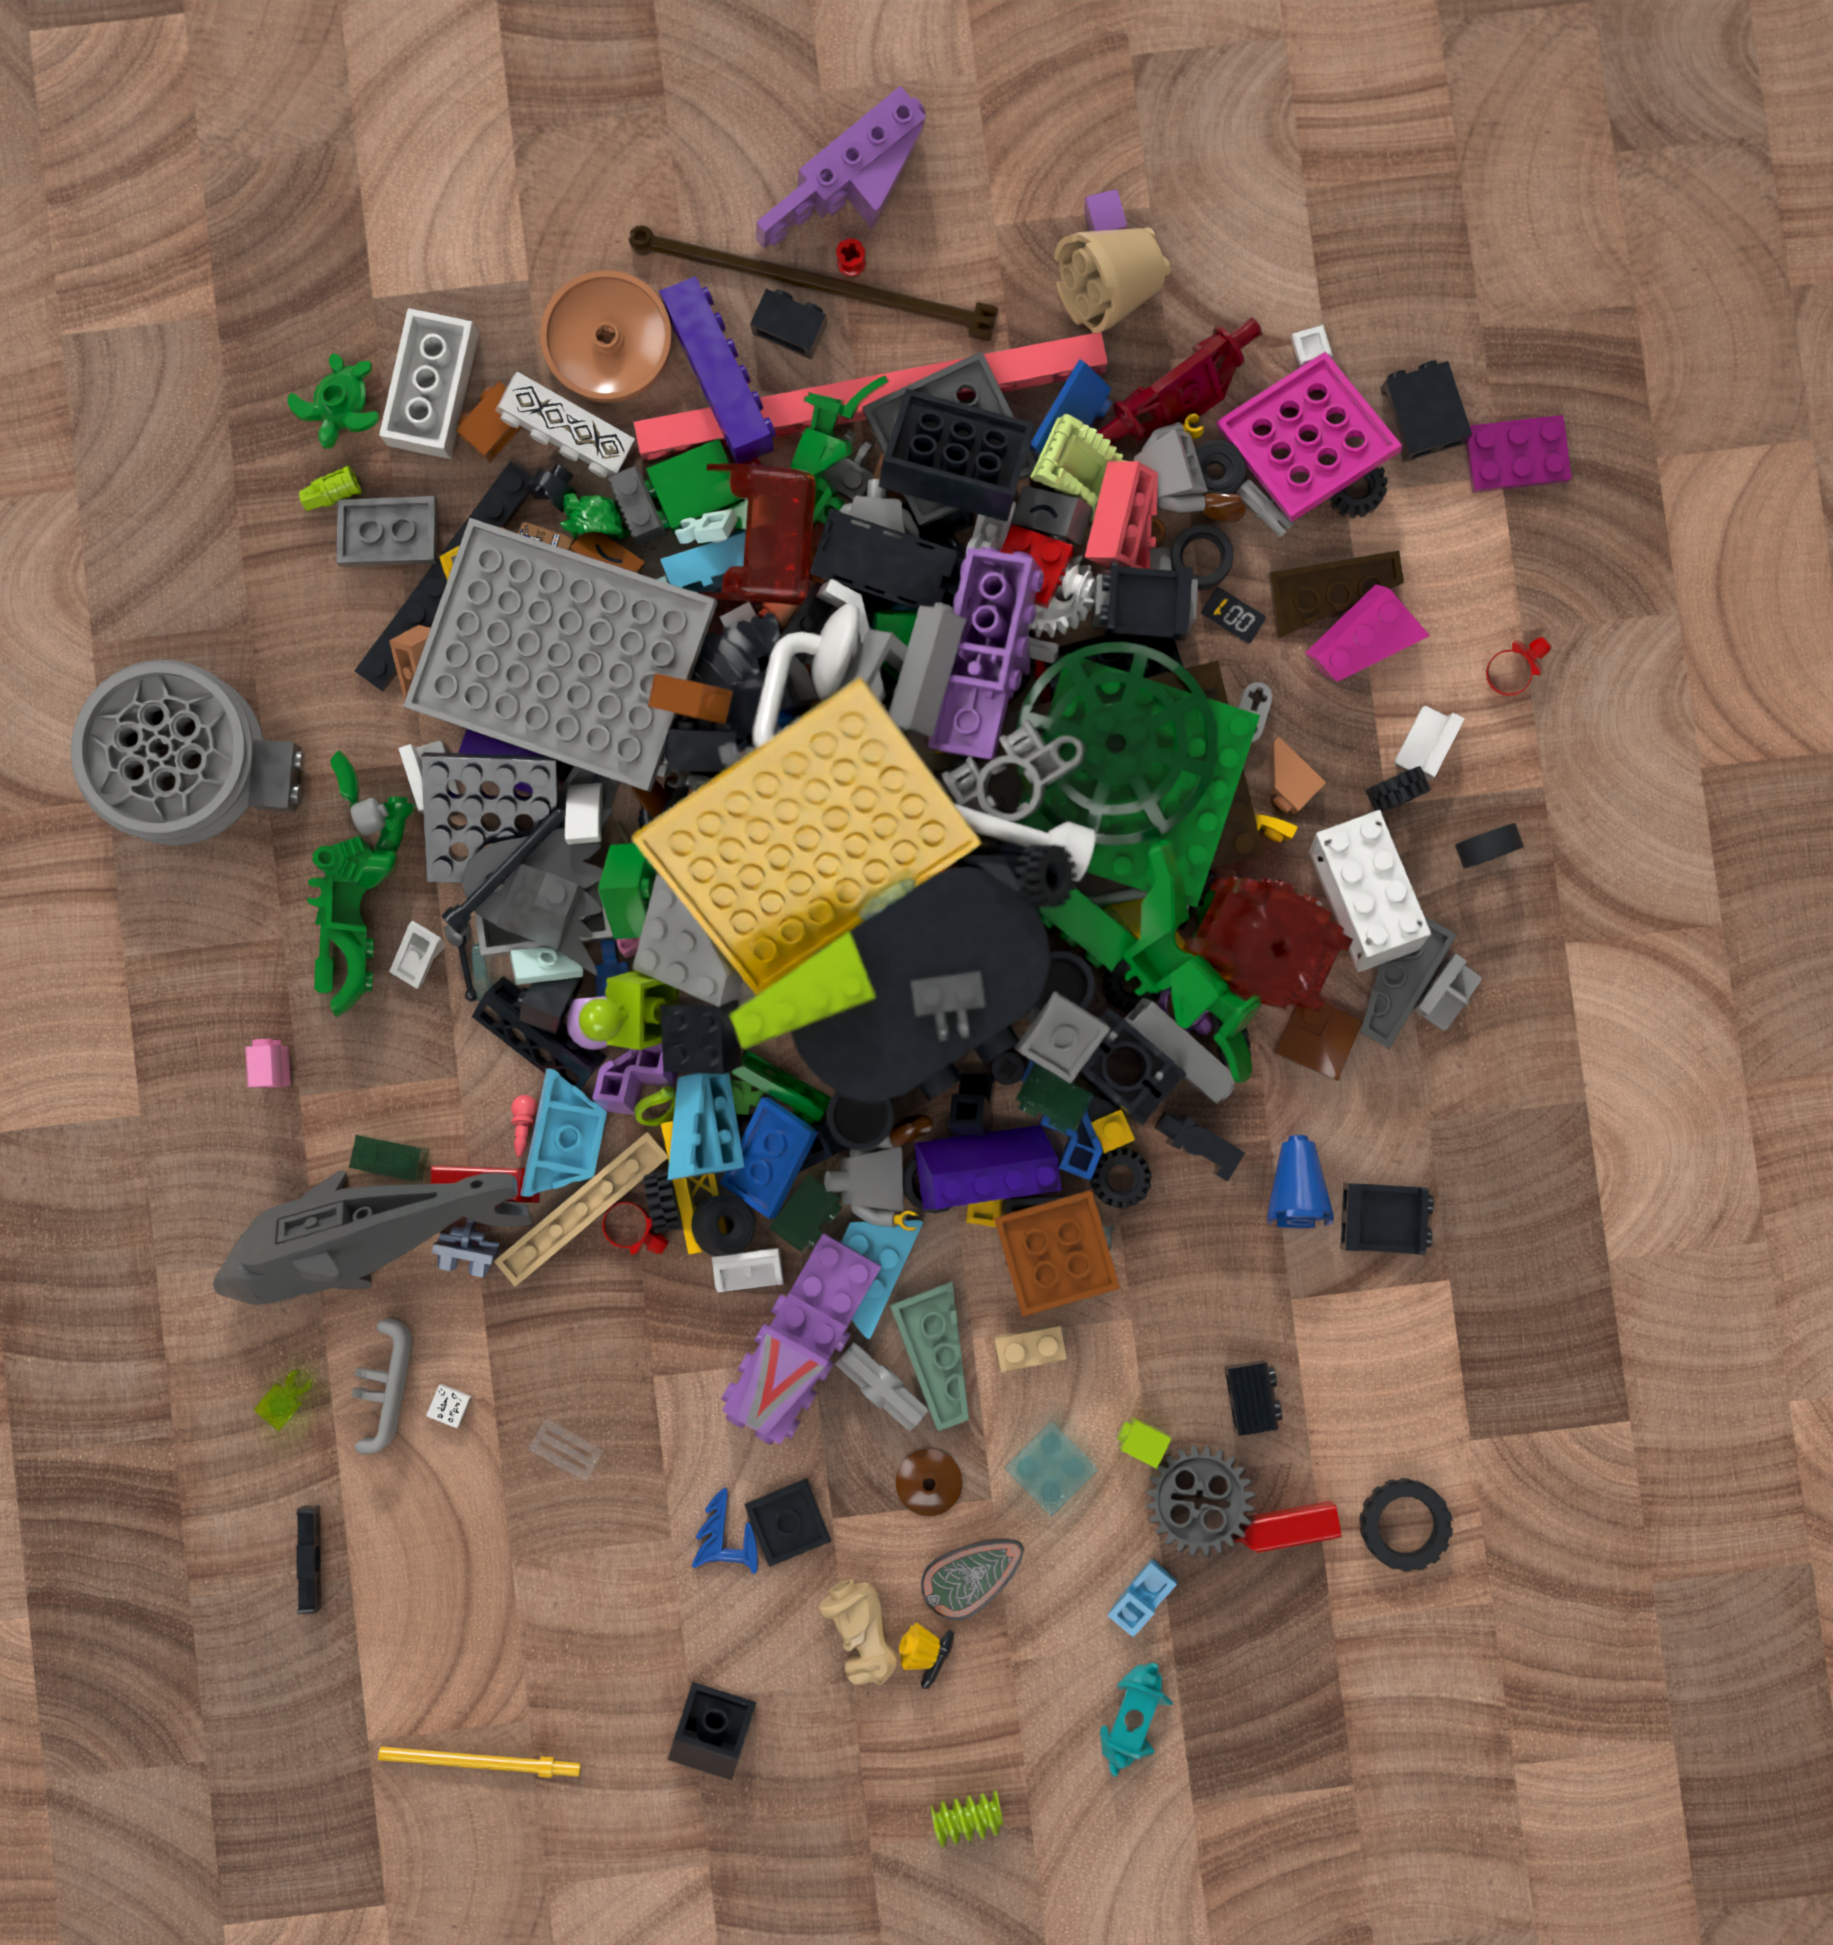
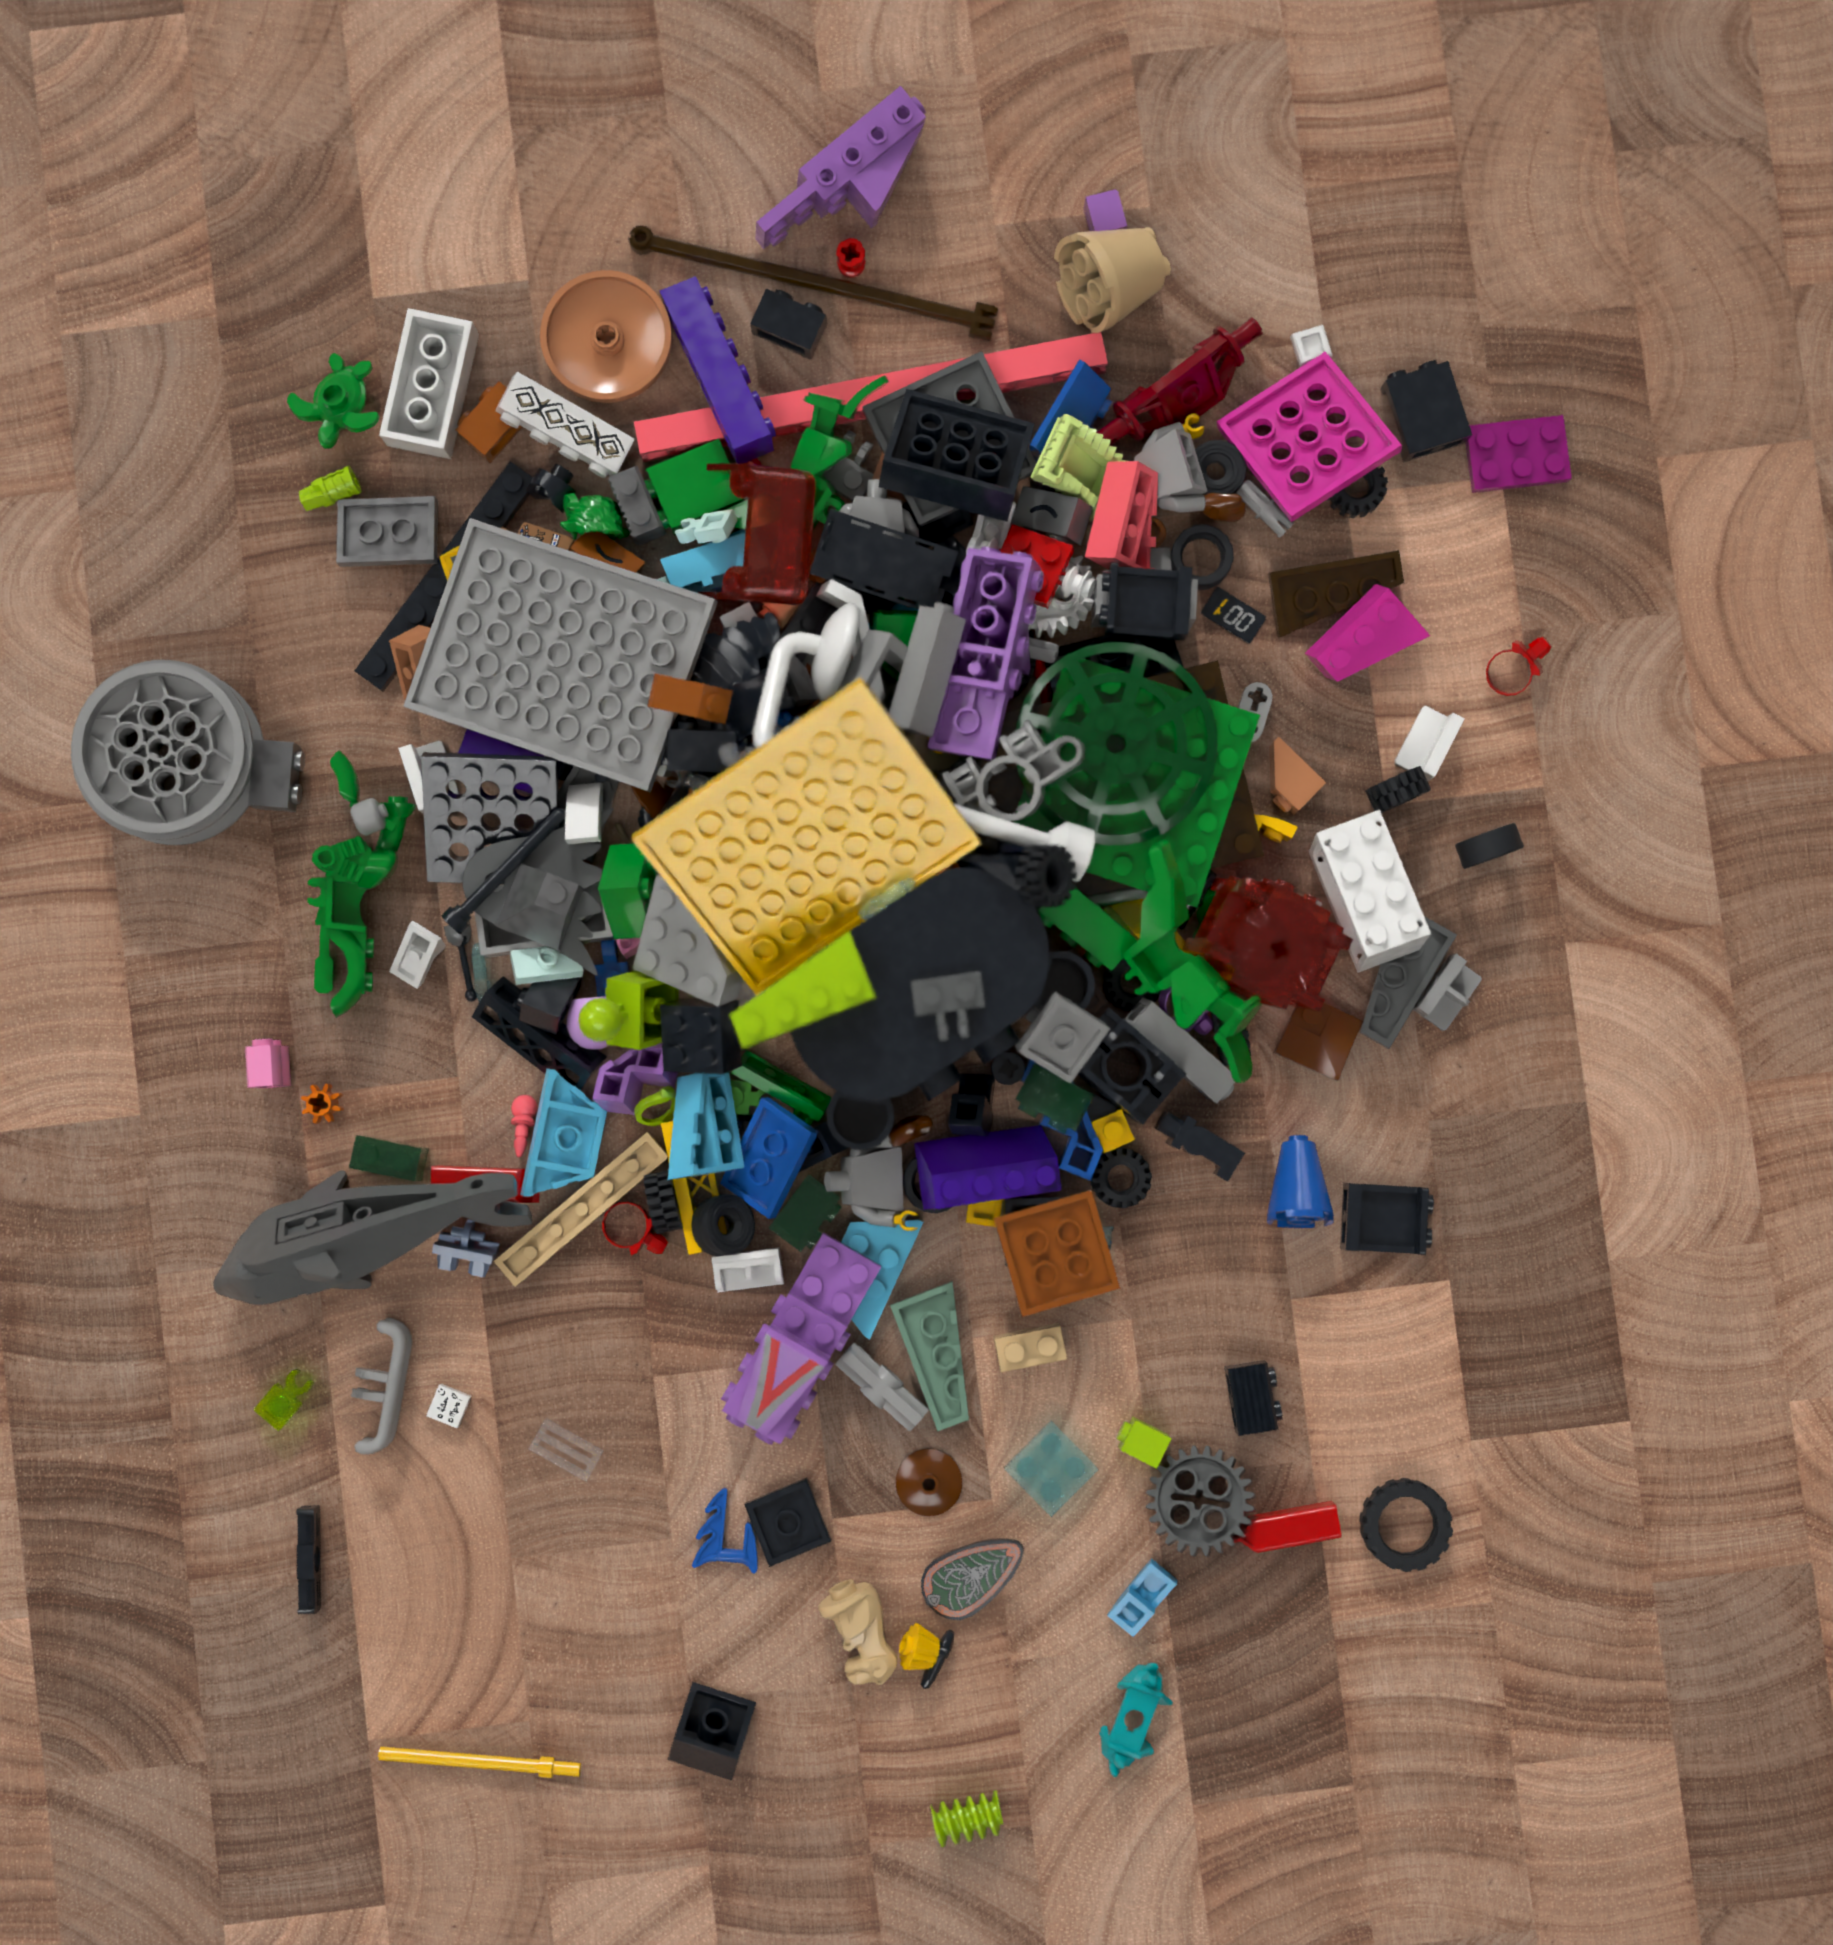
(315, 1109): none -> orange gear

